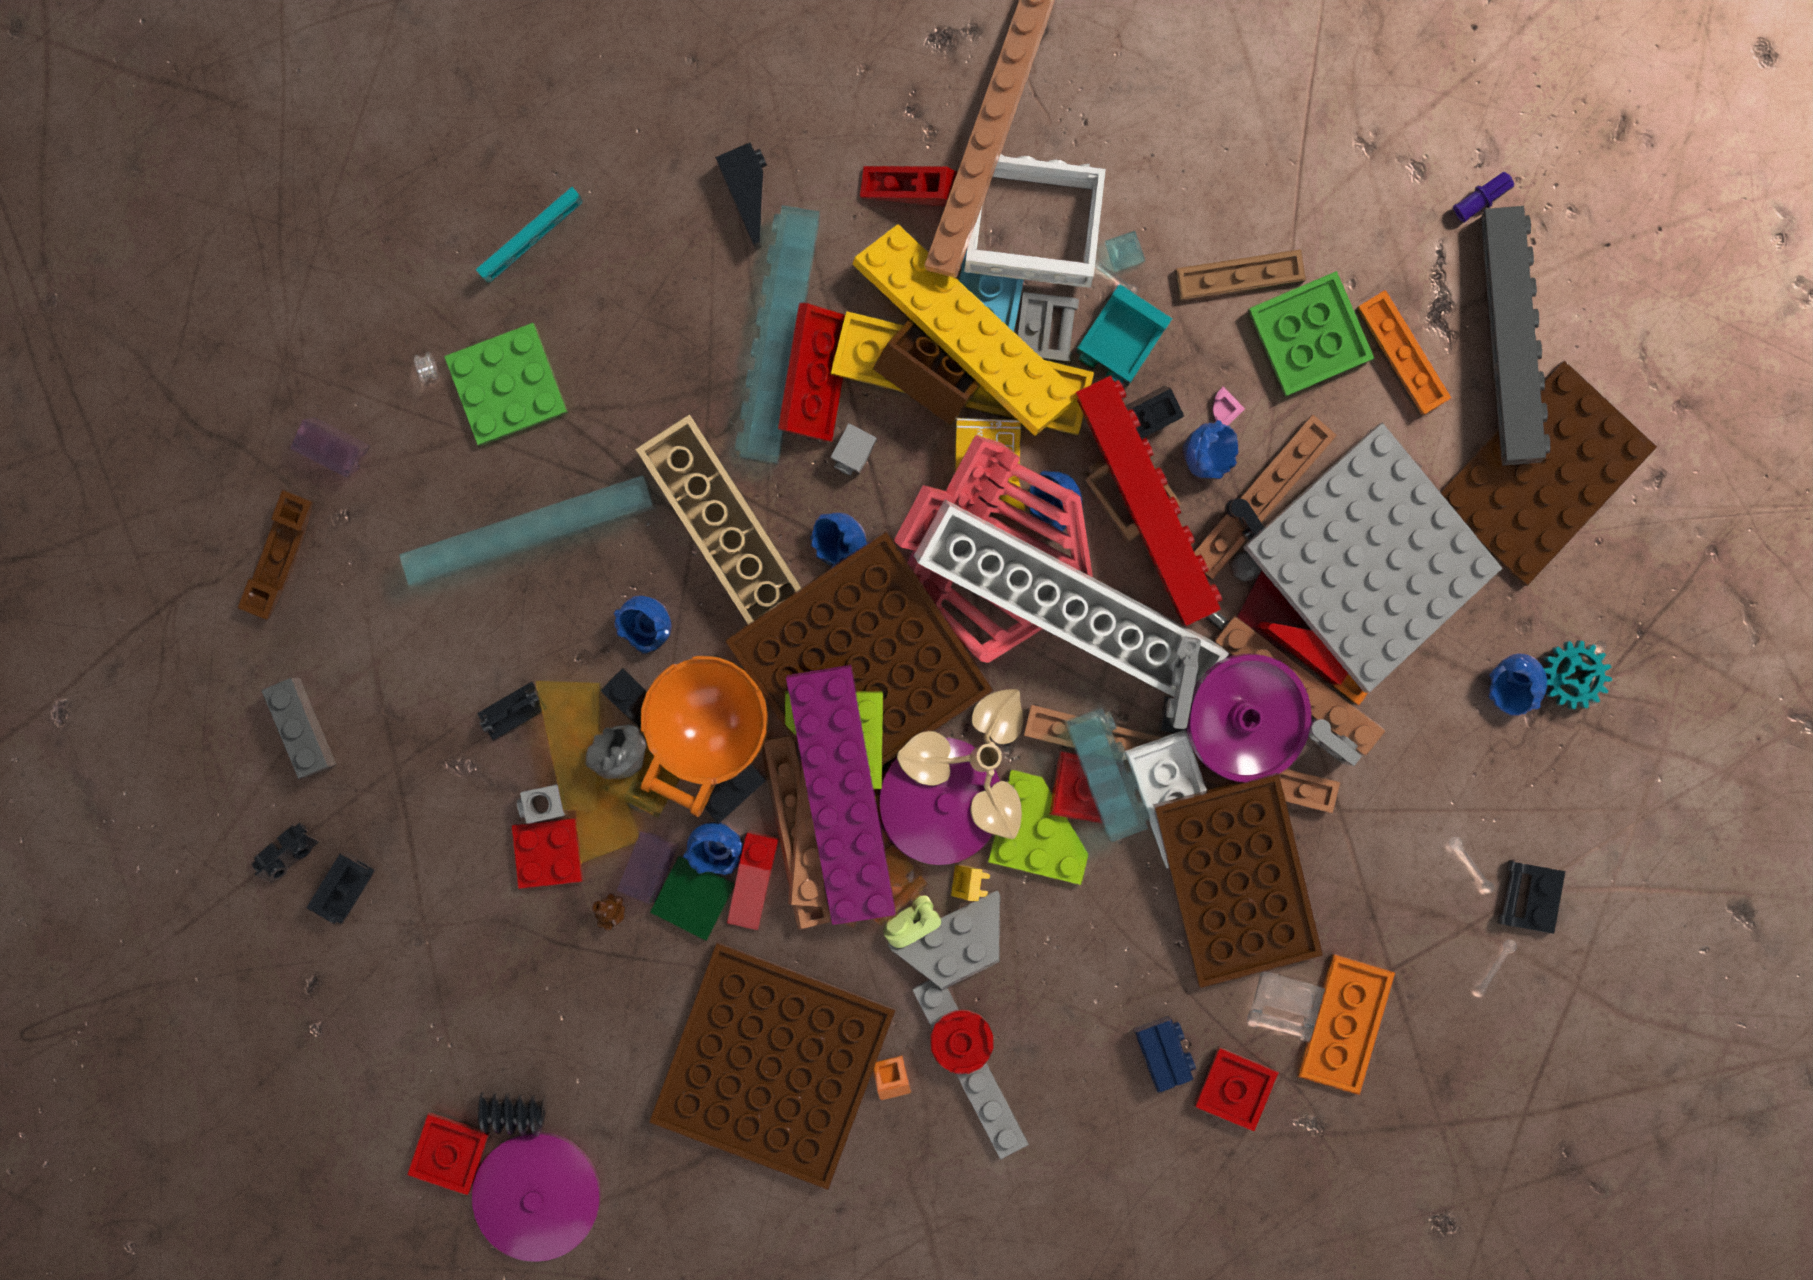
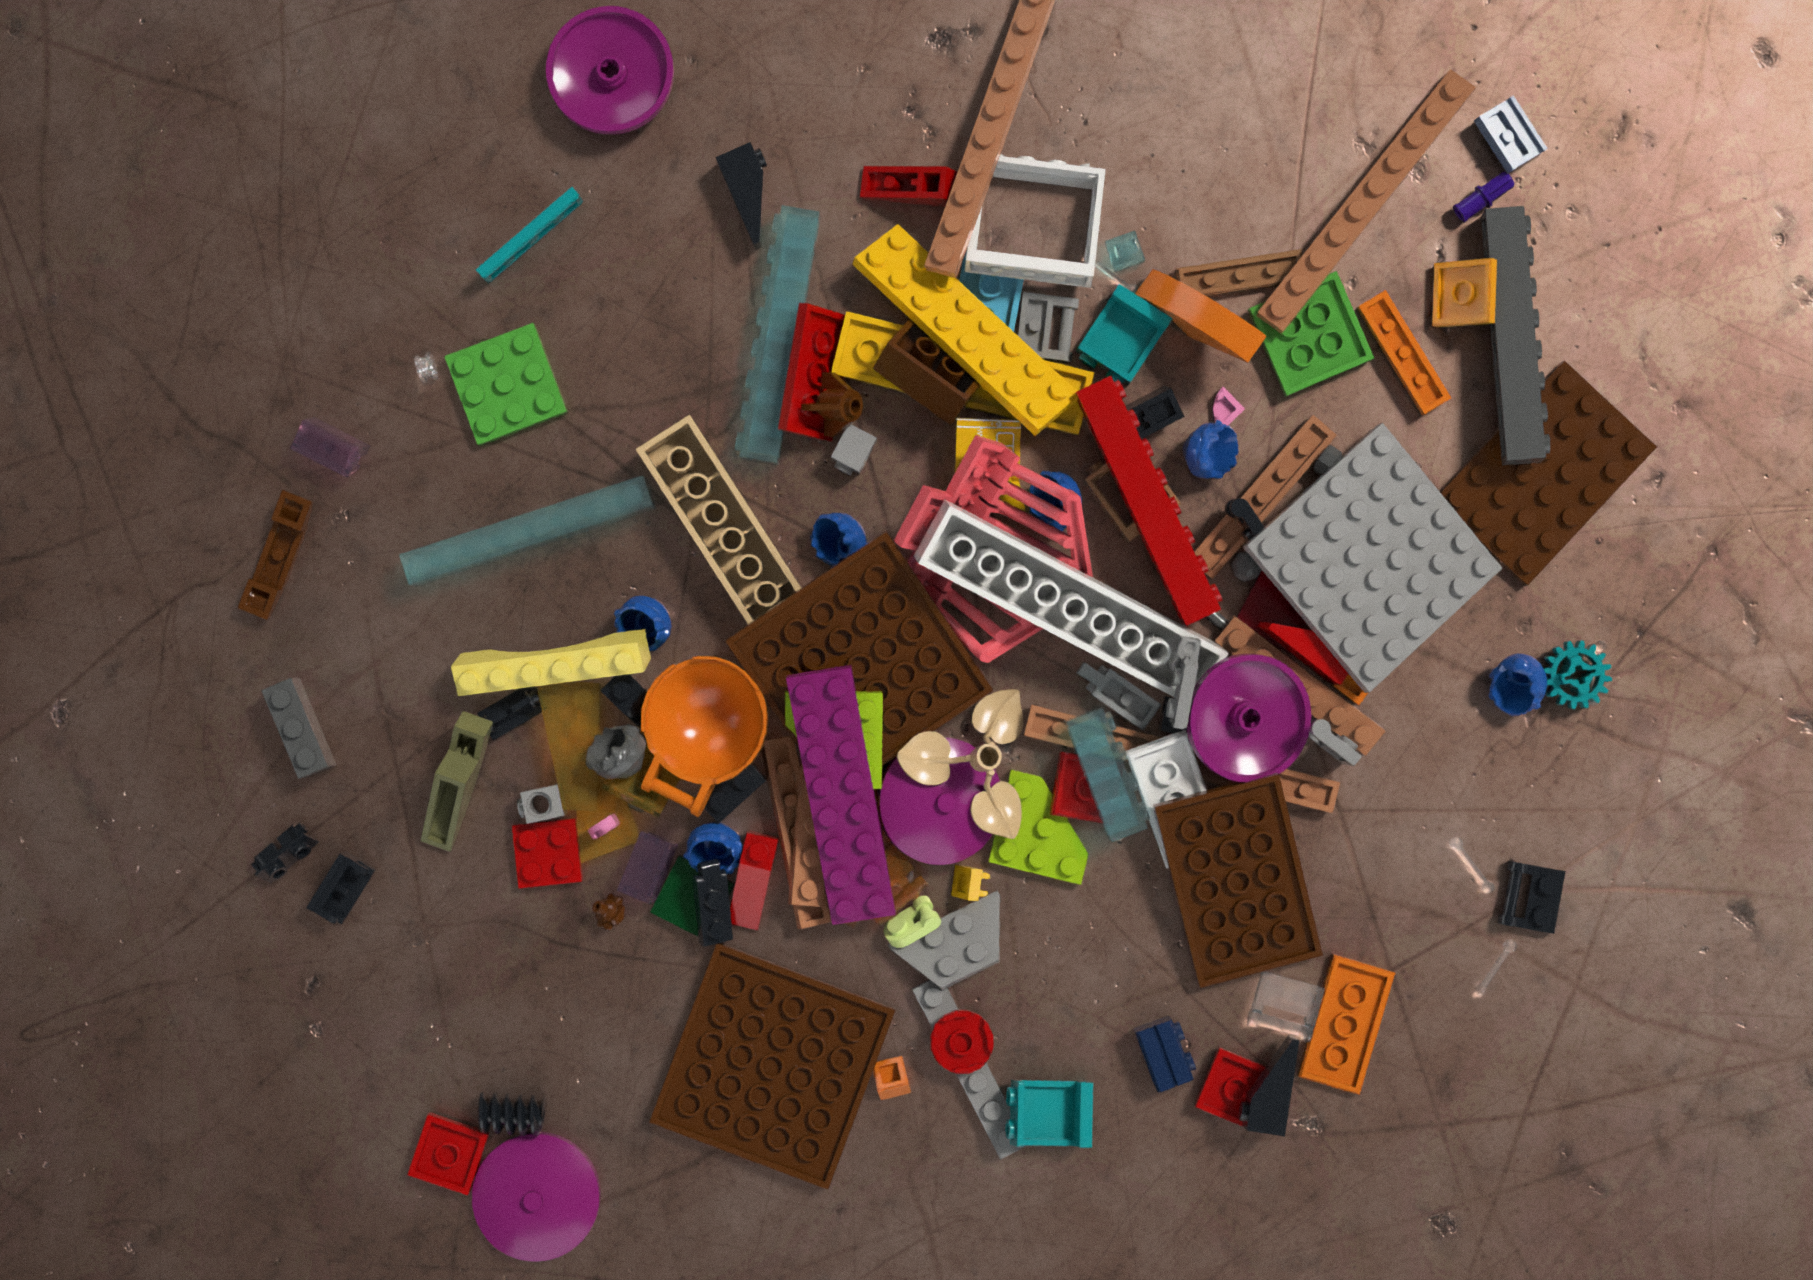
(456, 781): none -> olive slope
(599, 658): none -> light yellow arch
(603, 826): none -> bright pink tile
(610, 70): none -> magenta dish
(712, 904): none -> black hinge
(837, 404): none -> reddish brown brick
(1050, 1113): none -> teal panel
(1119, 695): none -> light grey hinge
(1201, 316): none -> orange slope
(1270, 1095): none -> black slope
(1327, 459): none -> dark grey tile
(1365, 201): none -> nougat plate
(1464, 292): none -> light orange tile
(1510, 134): none -> plate

